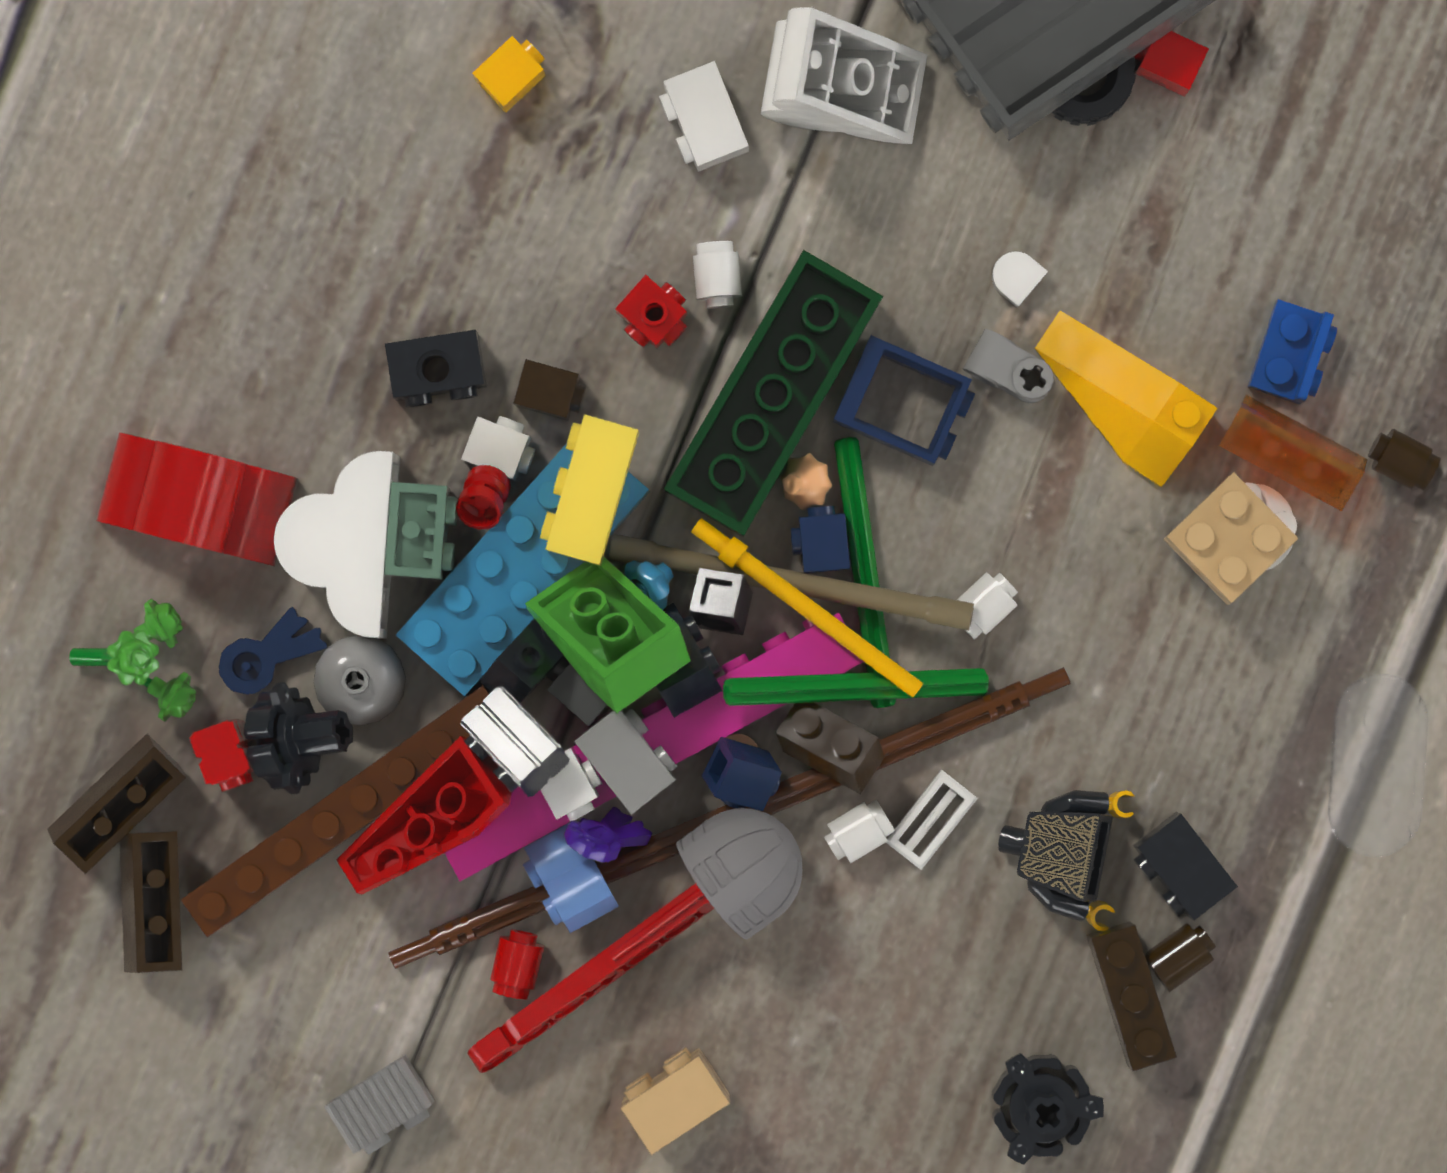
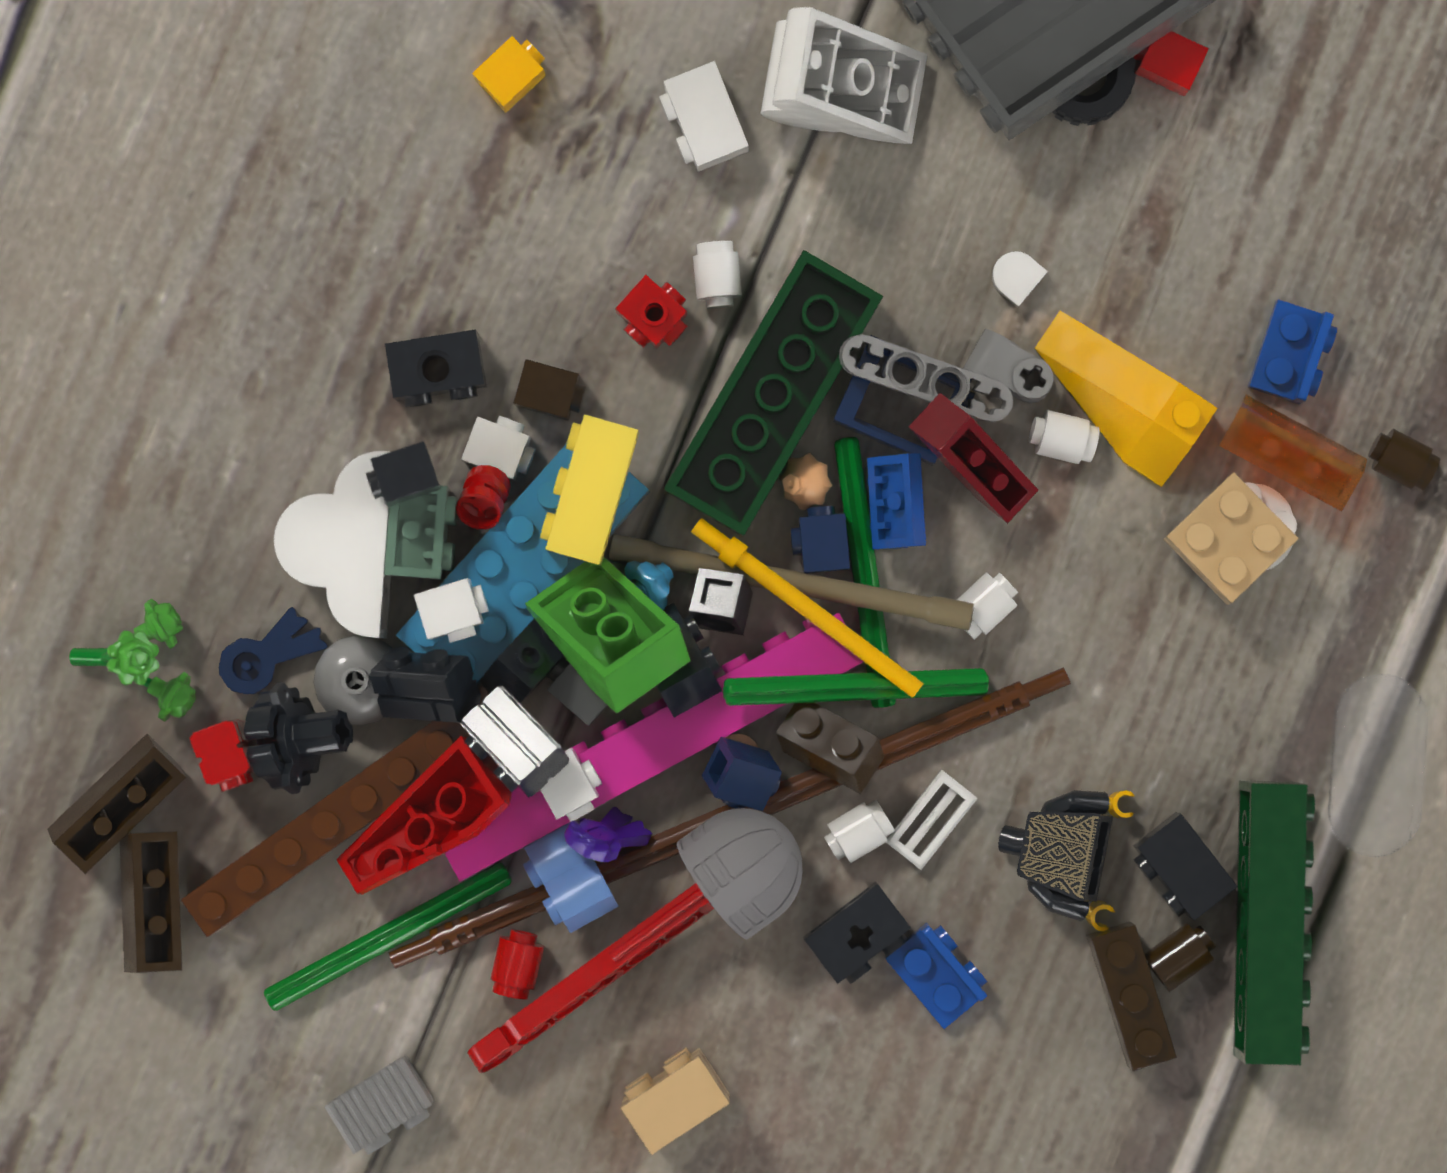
(195, 498): red brick -> none
(387, 936): none -> green axle
(403, 474): none -> black brick
(425, 685): none -> black brick
(452, 610): none -> white brick
(626, 759): light grey brick -> none
(831, 937): none -> black brick
(896, 501): none -> blue bracket
(927, 373): none -> light grey beam
(937, 975): none -> blue bracket
(973, 457): none -> dark red brick
(1043, 1089): black piece -> none
(1064, 437): none -> white brick
(1271, 922): none -> dark green brick

